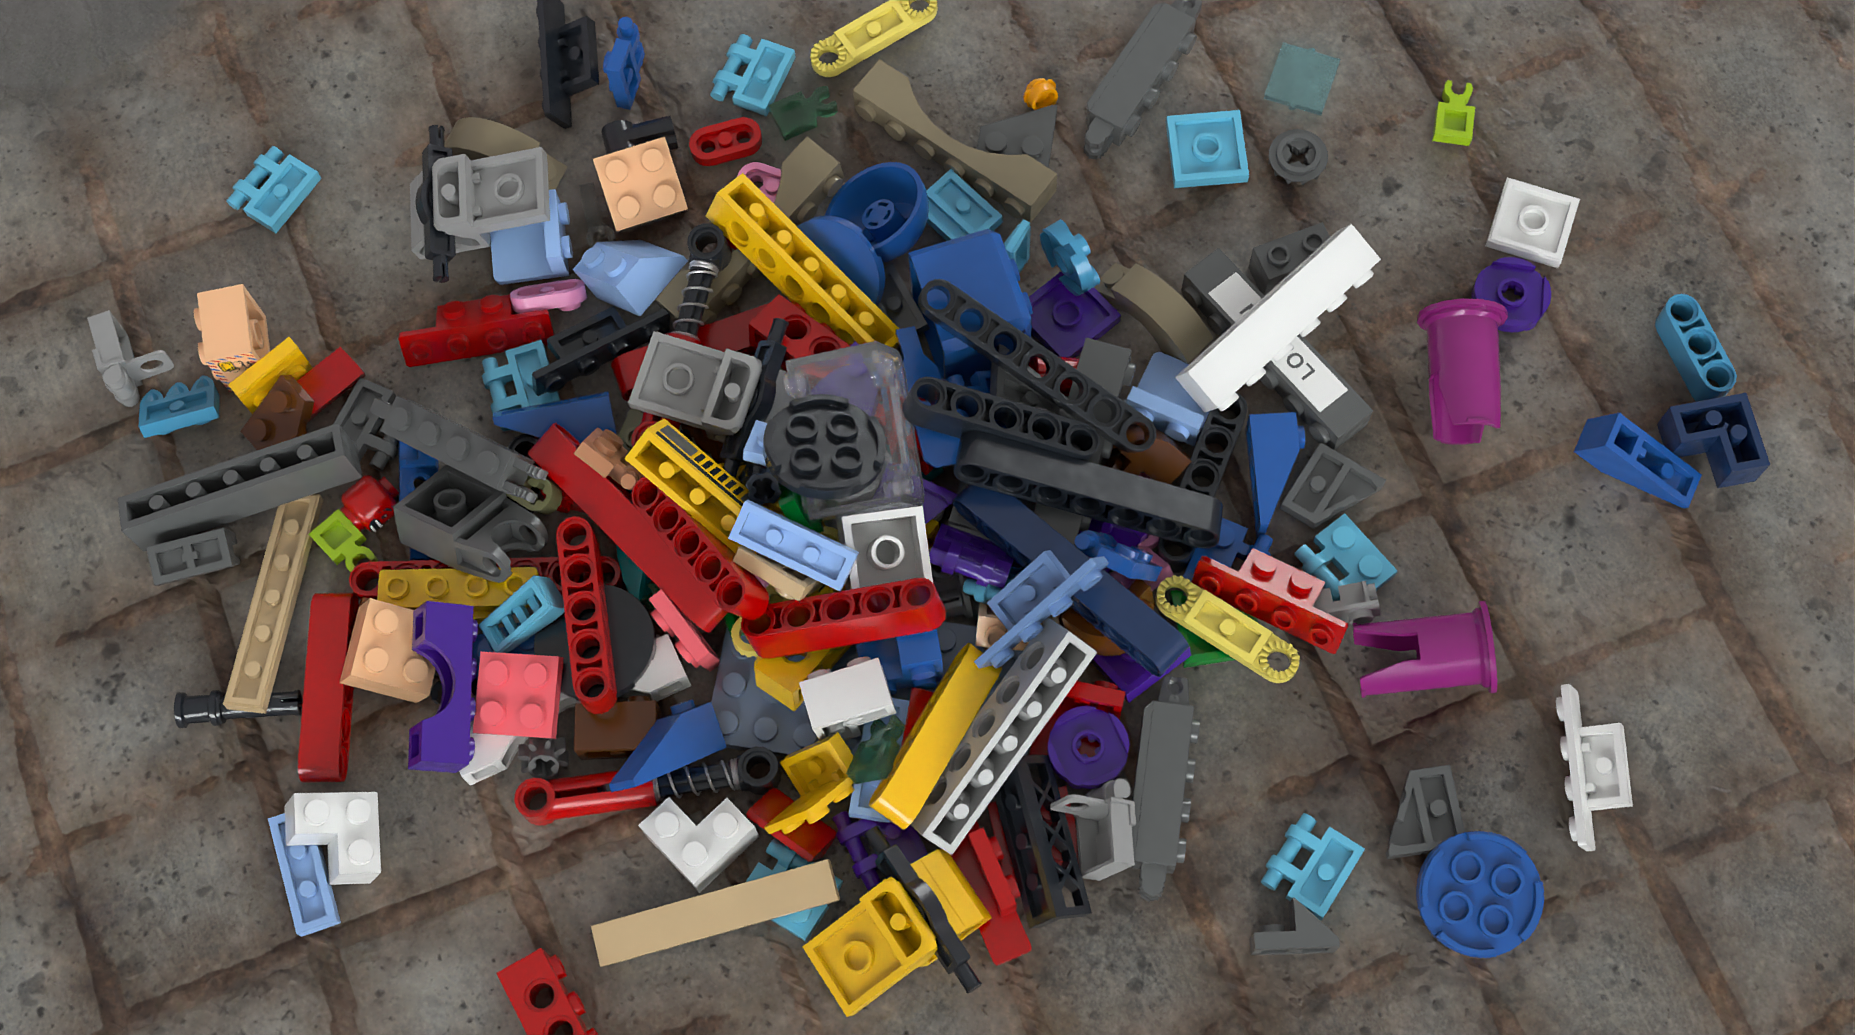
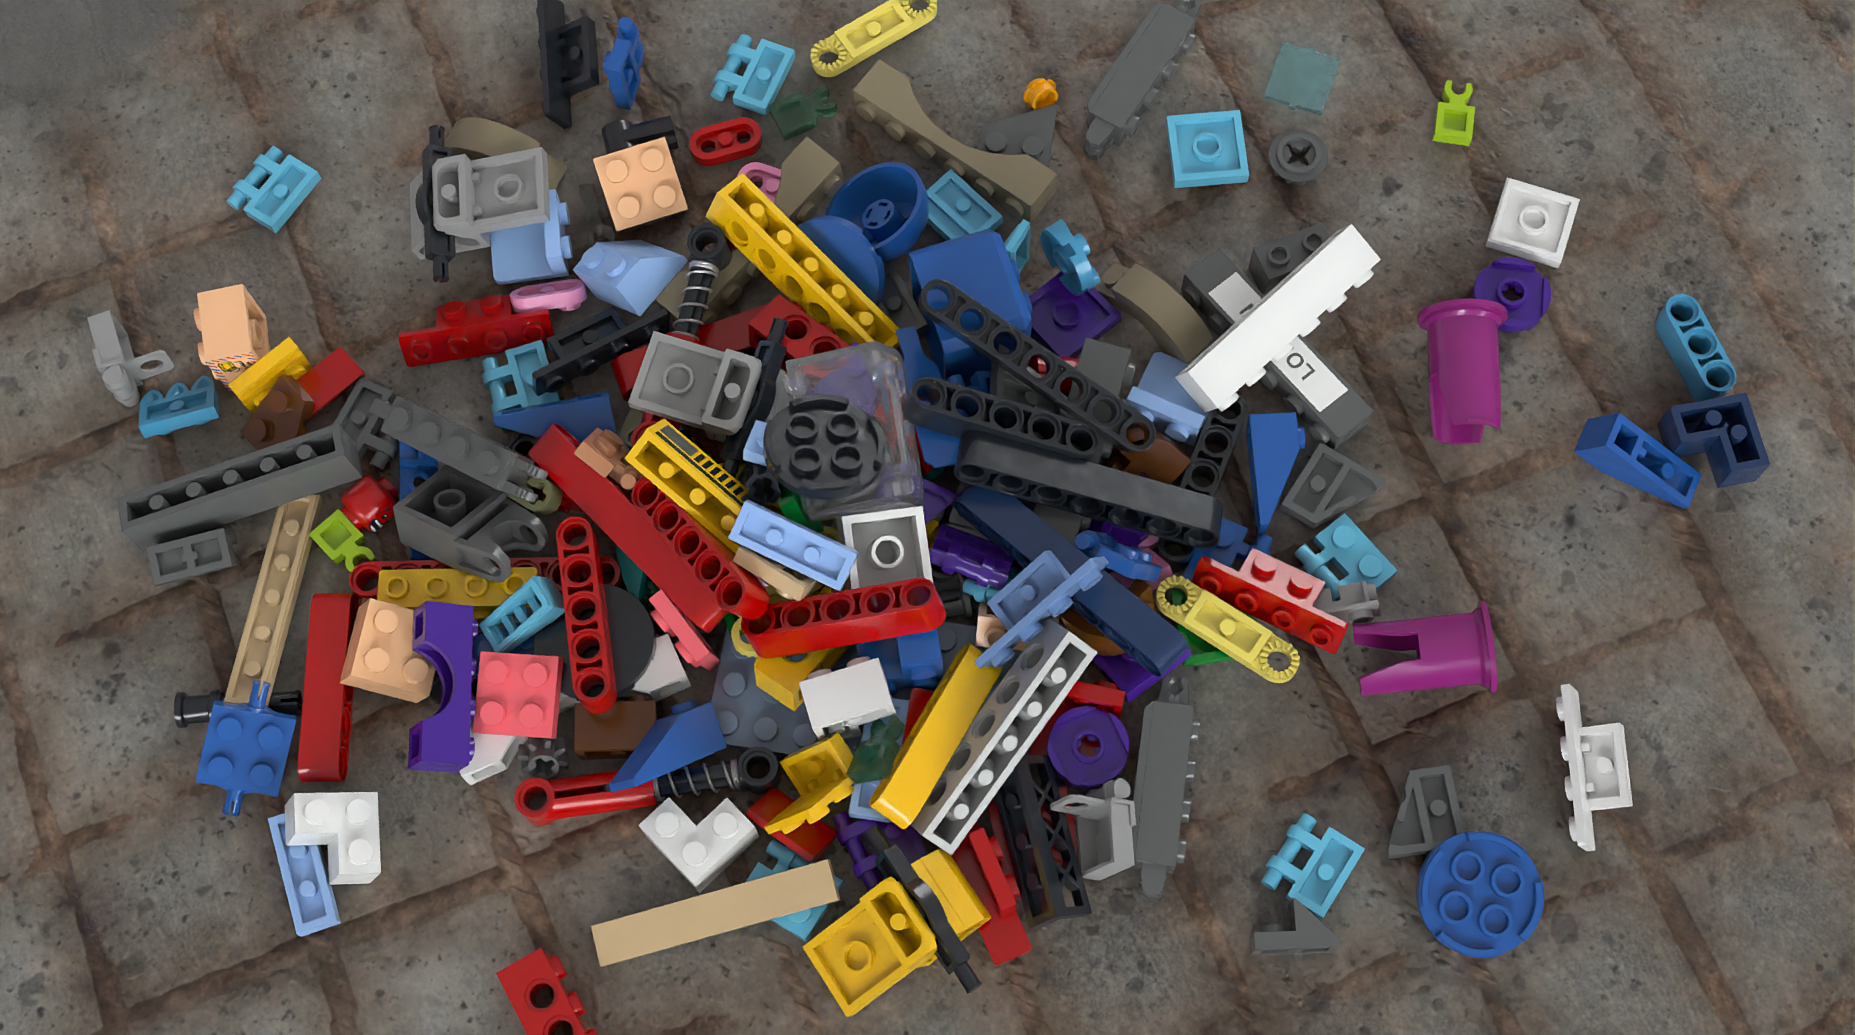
(246, 748): none -> blue plate

